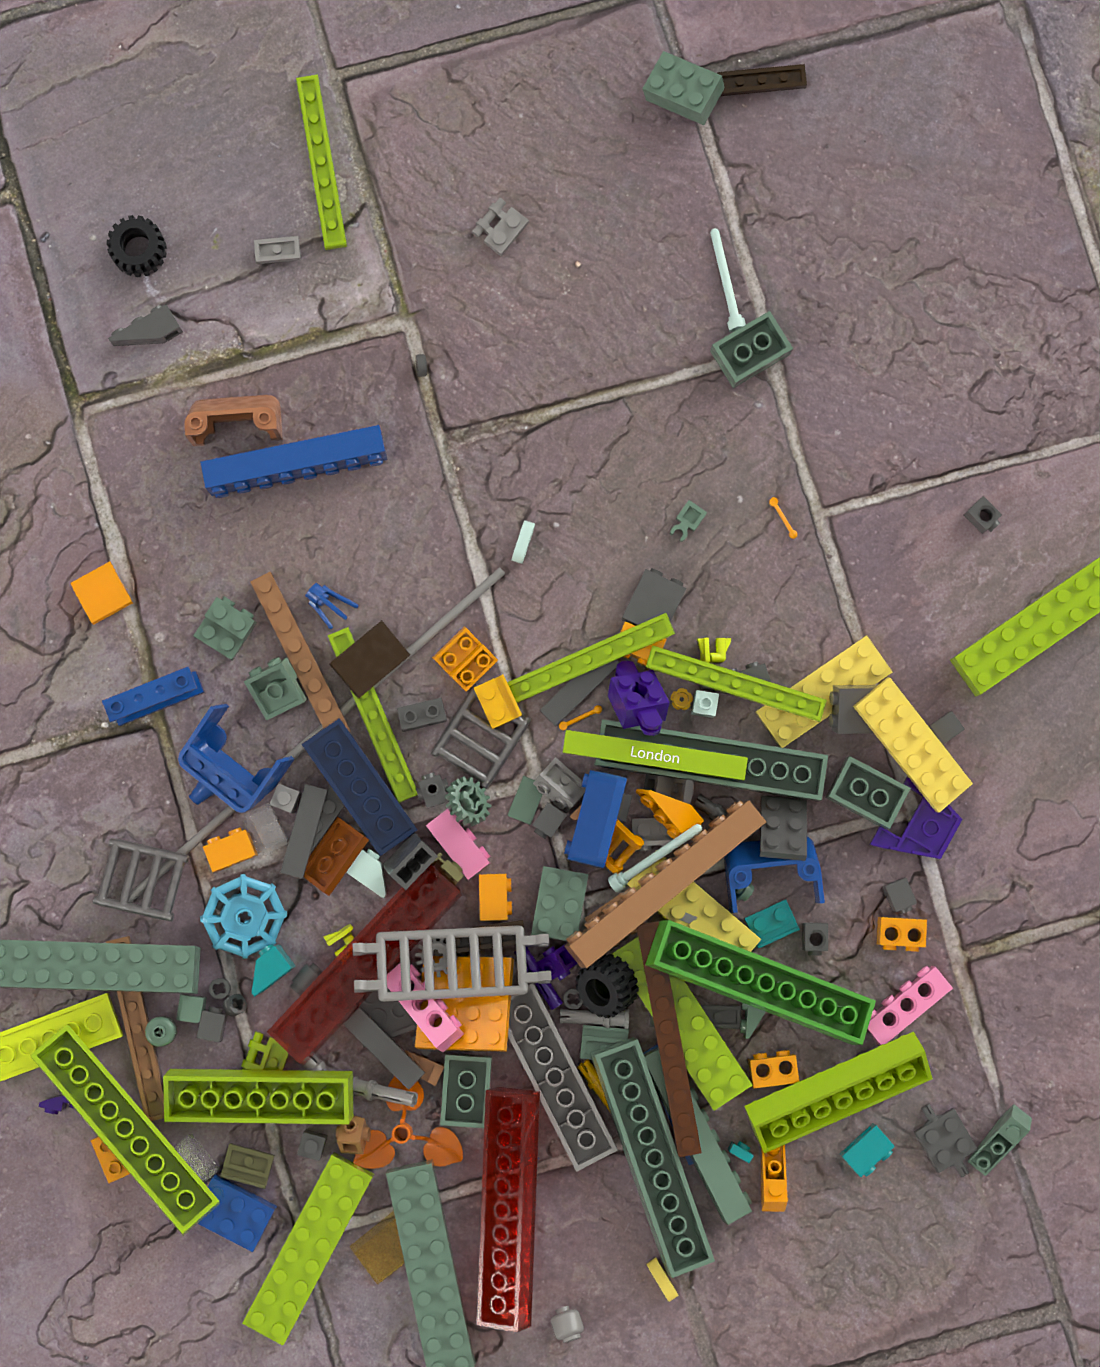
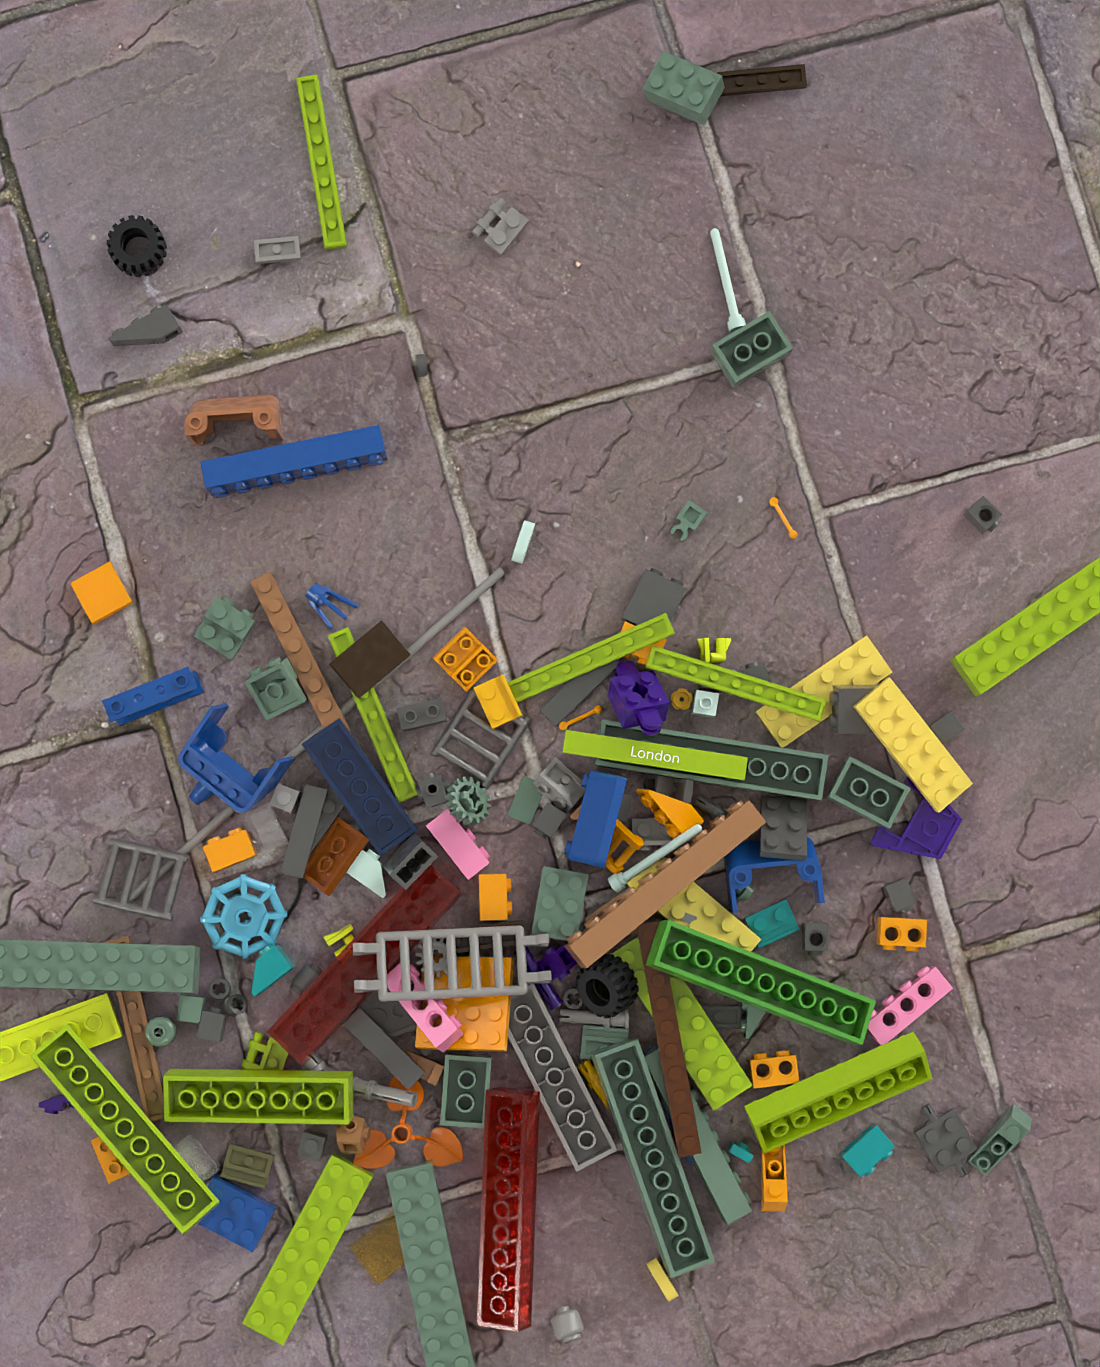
(449, 870): olive plate -> none

